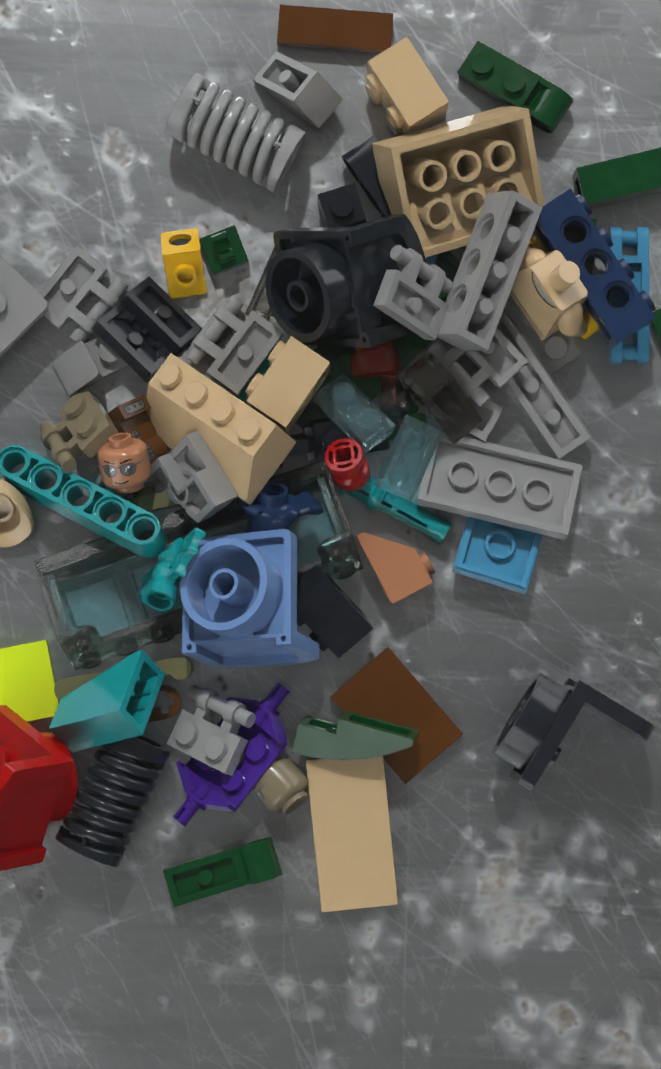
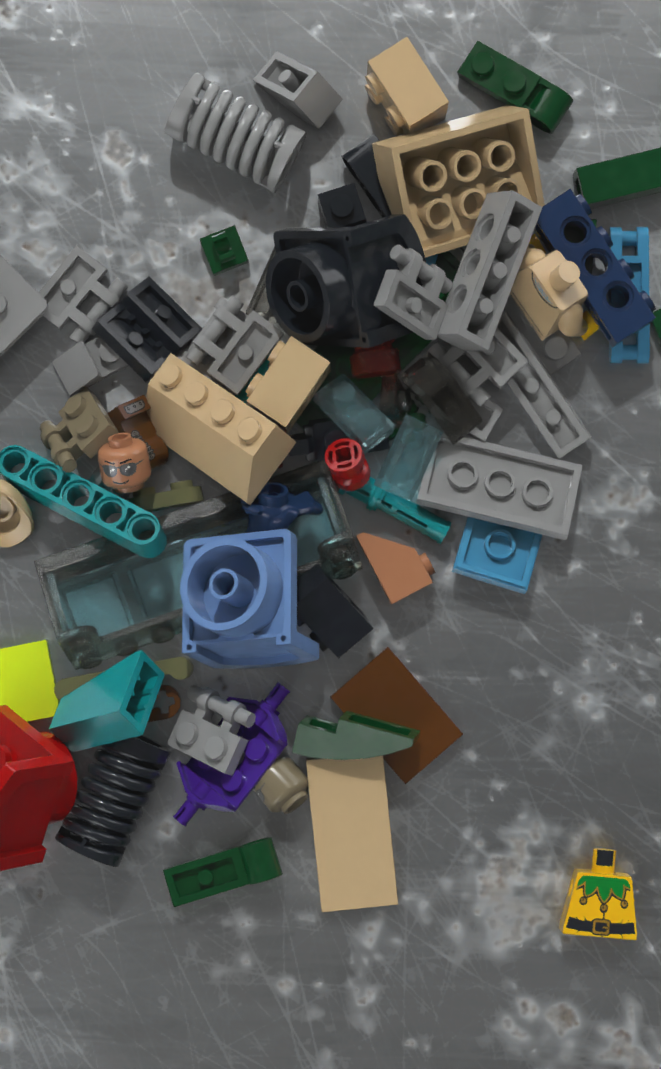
(162, 581): teal animal -> none
(183, 264): yellow bracket -> none
(194, 478): light grey slope -> none
(334, 29): reddish brown tile -> none
(543, 719): black piece -> none
(600, 900): none -> torso

